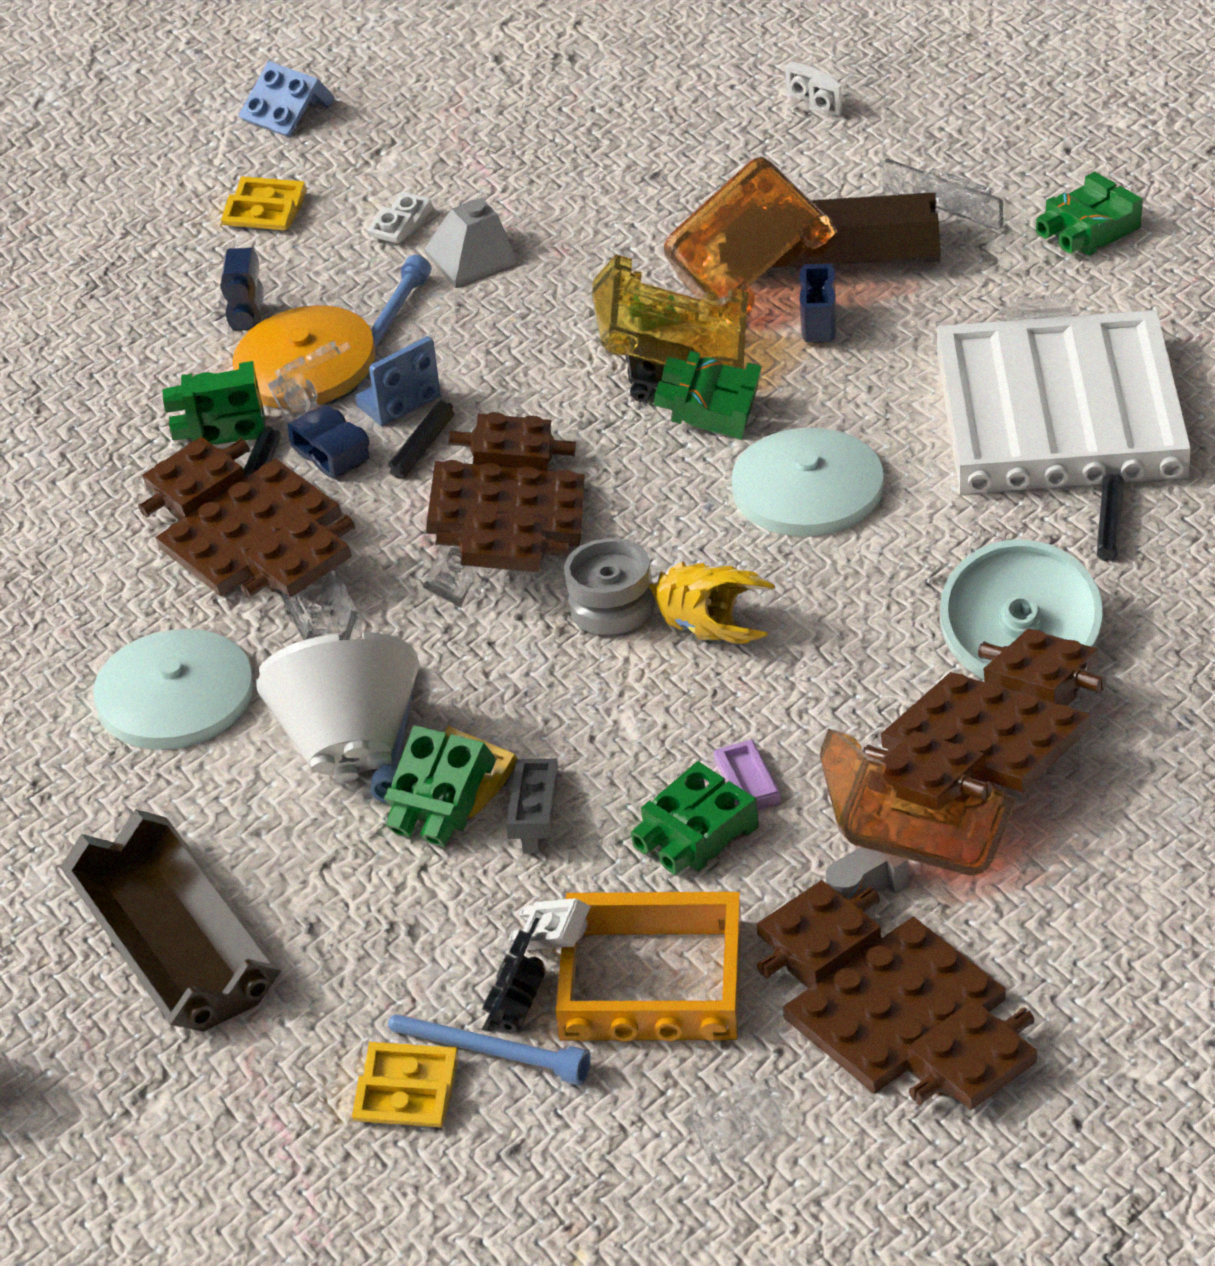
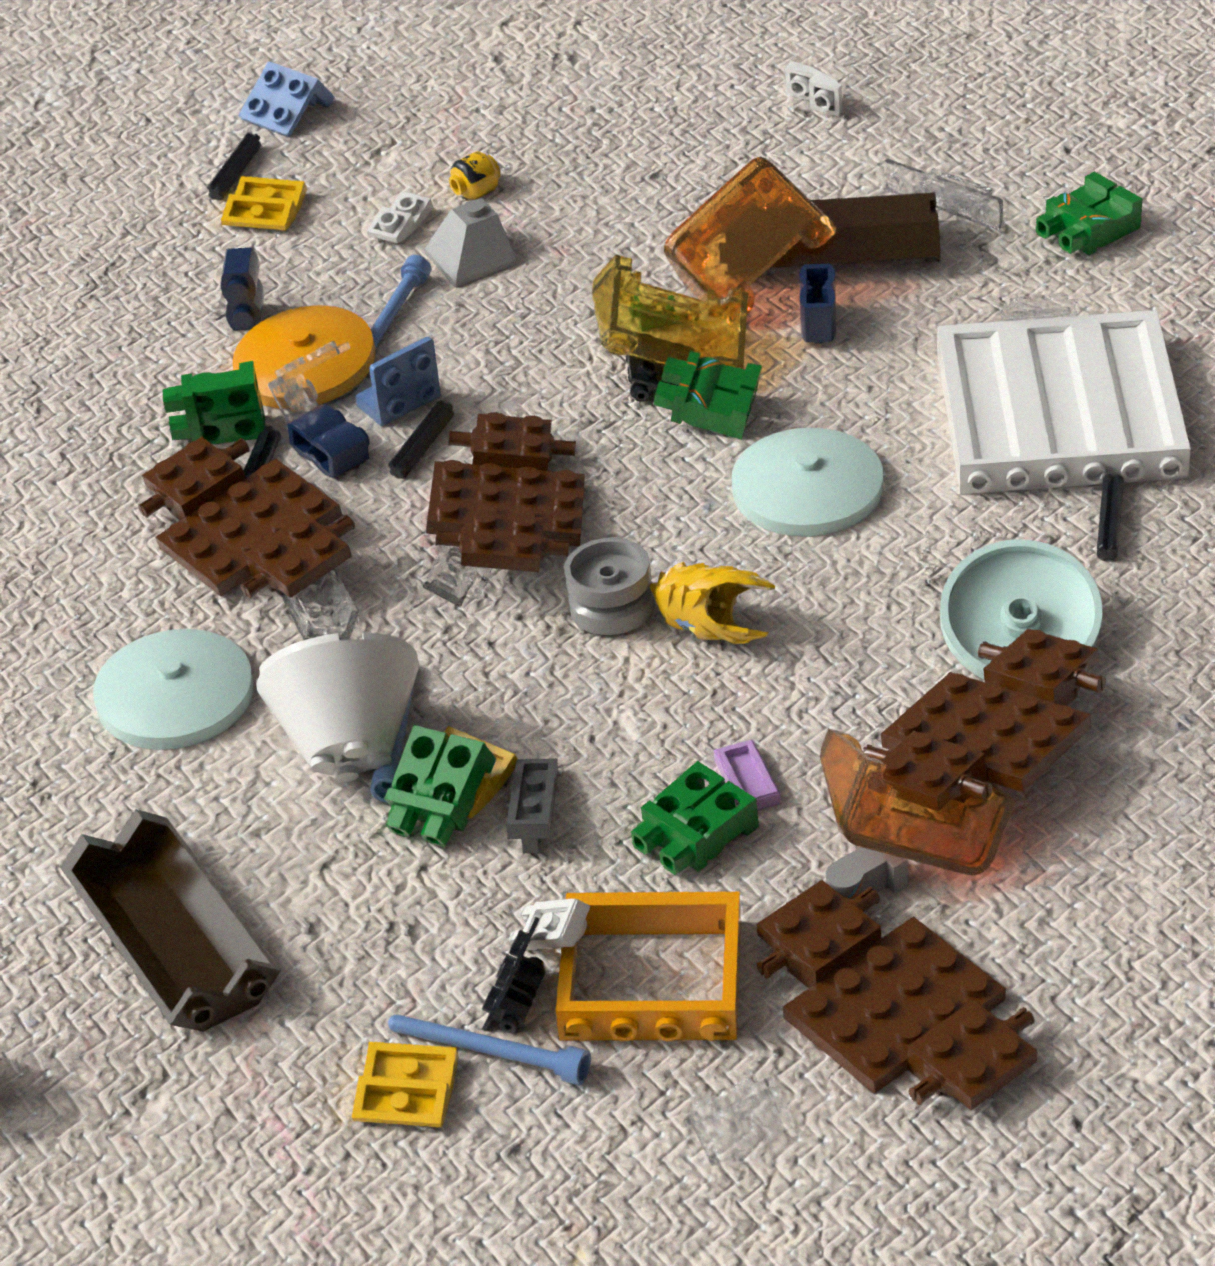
(234, 166): none -> black axle
(474, 175): none -> yellow head

